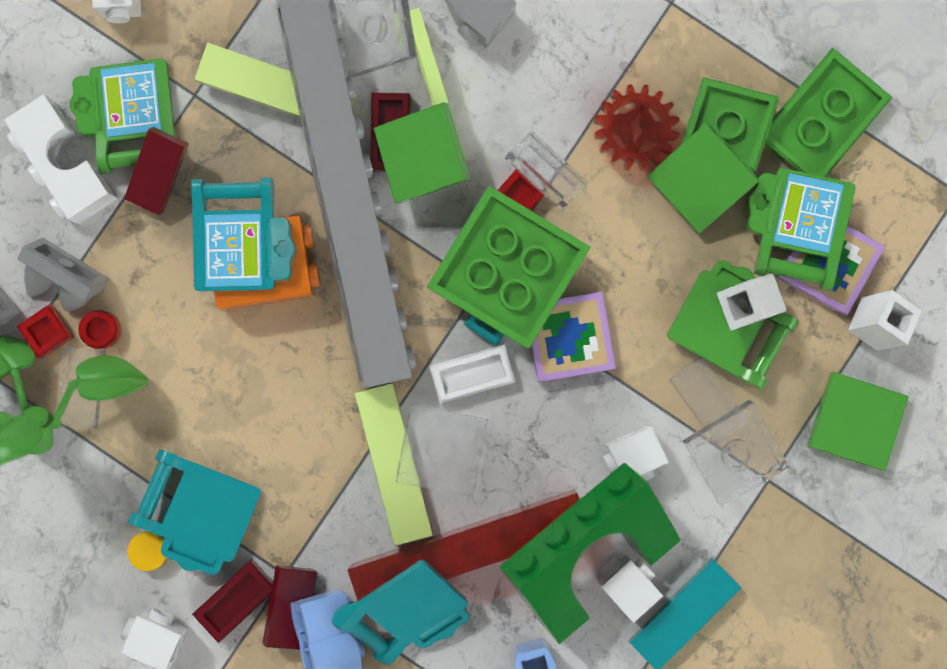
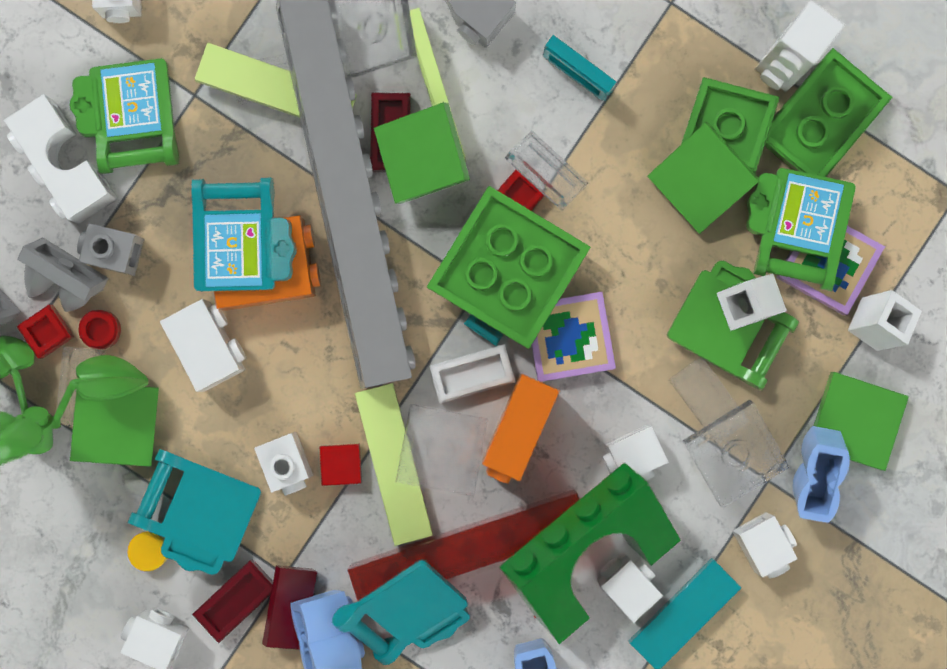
(110, 249): none -> light grey brick
(115, 429): none -> bright green tile
(156, 170): dark red tile -> none
(204, 345): none -> white brick
(284, 464): none -> white brick
(340, 464): none -> red tile
(519, 429): none -> orange brick
(578, 68): none -> teal tile
(651, 129): clear red gear -> none
(766, 545): none -> white brick
(798, 47): none -> white arch
(820, 474): none -> light blue brick

